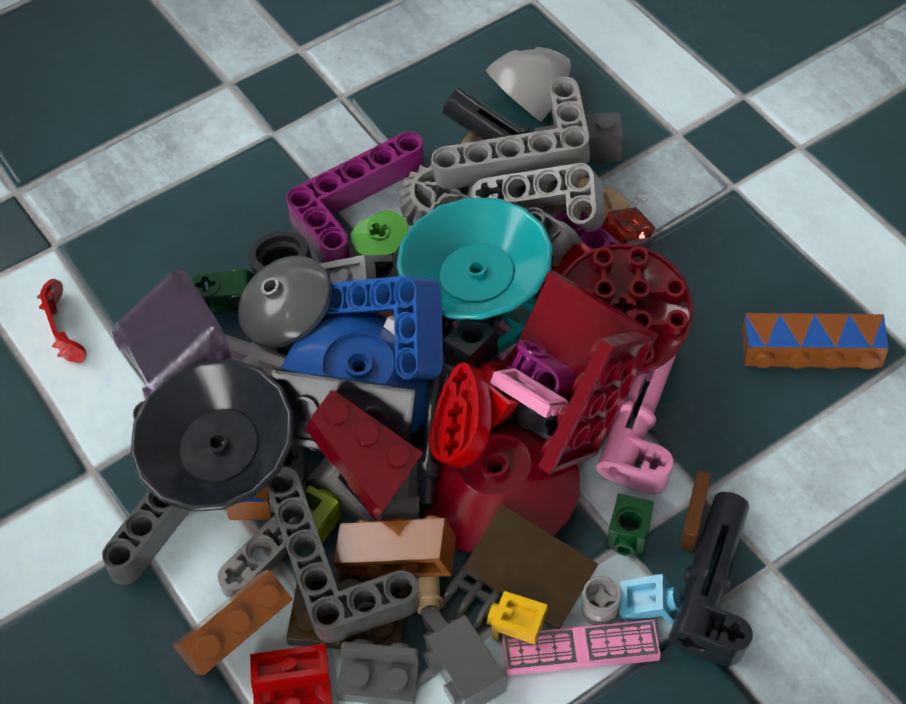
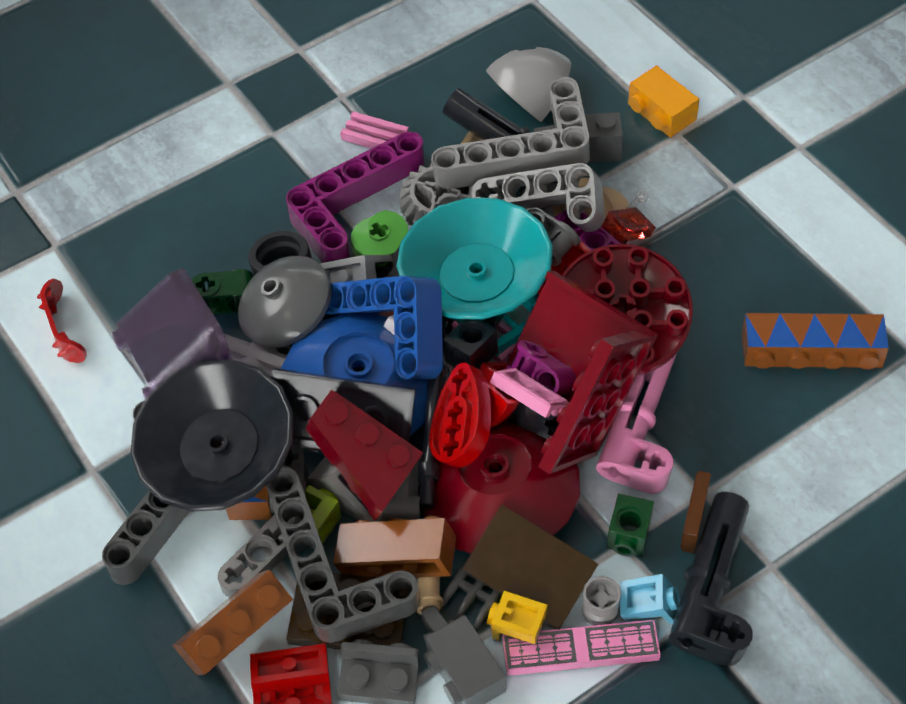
(372, 126): none -> bright pink tile
(663, 101): none -> light orange piece

